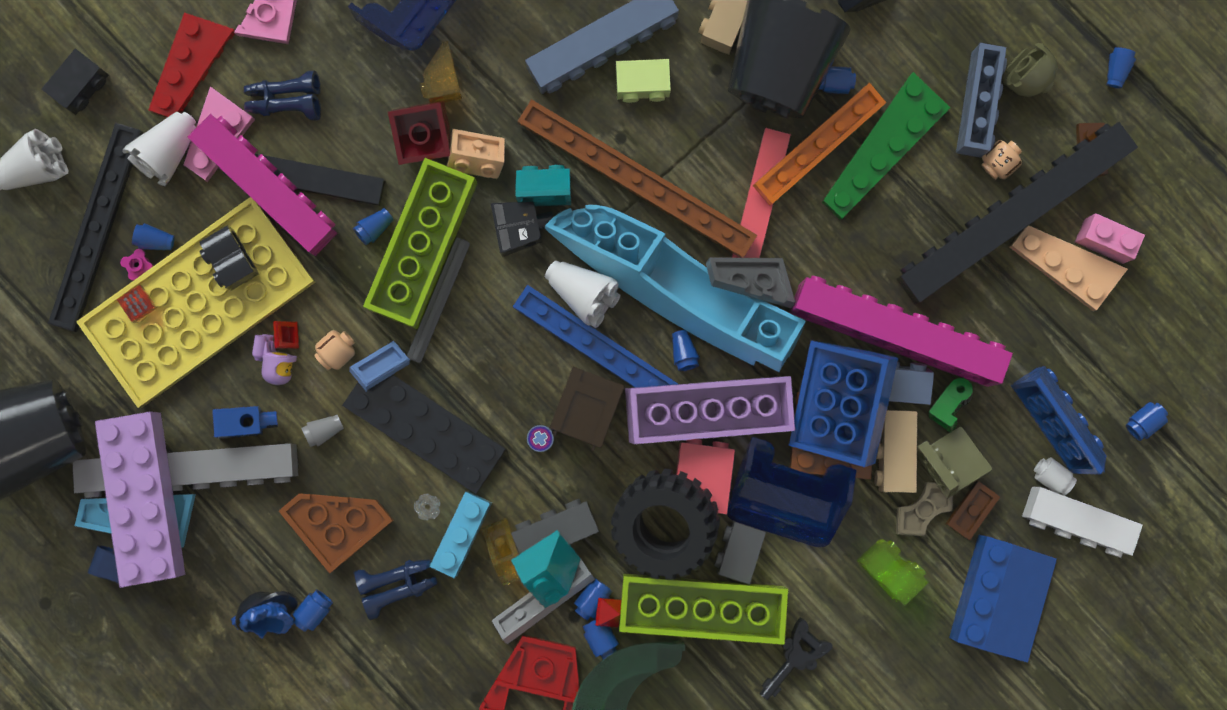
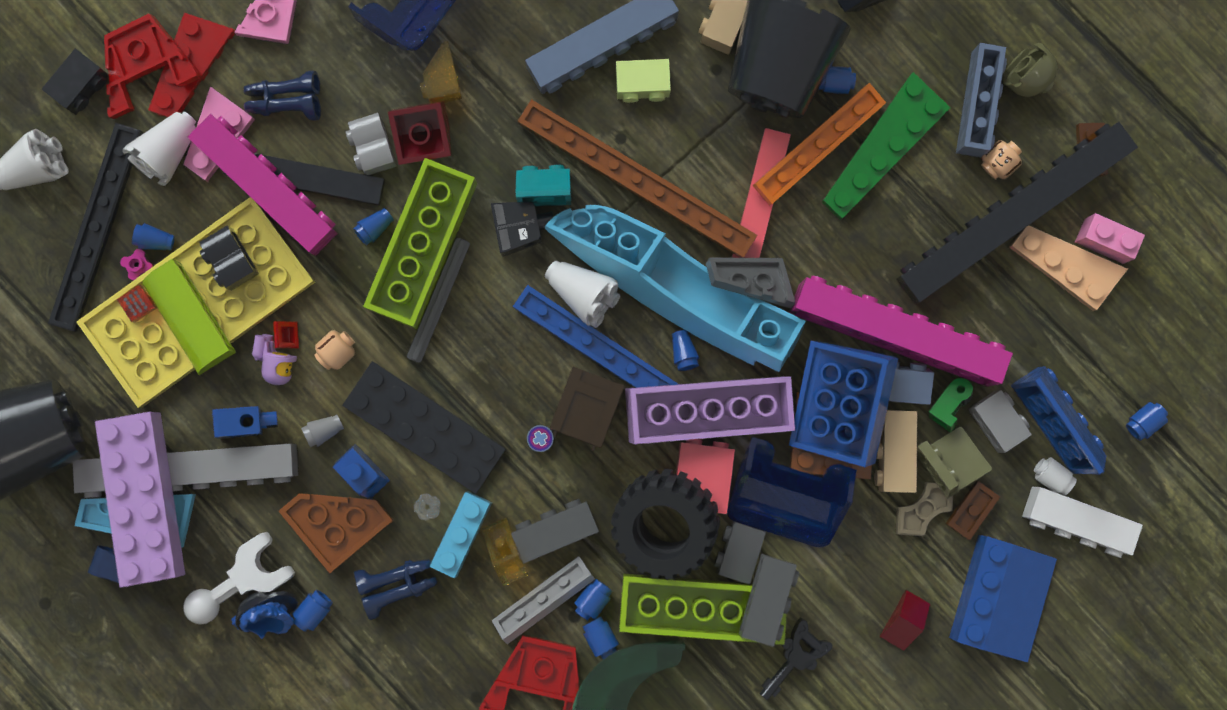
(137, 51): none -> red wing
(188, 316): none -> lime brick
(246, 575): none -> white piece
(360, 472): none -> blue torso
(371, 144): none -> light grey brick
(379, 365): medium blue tile -> none
(476, 153): light nougat bracket -> none
(548, 568): teal slope -> none
(608, 612): red slope -> none
(769, 600): none -> dark grey brick
(895, 576): clear neon green brick -> none
(906, 621): none -> dark red slope
(1000, 421): none -> light grey brick
(1119, 66): blue cone -> none

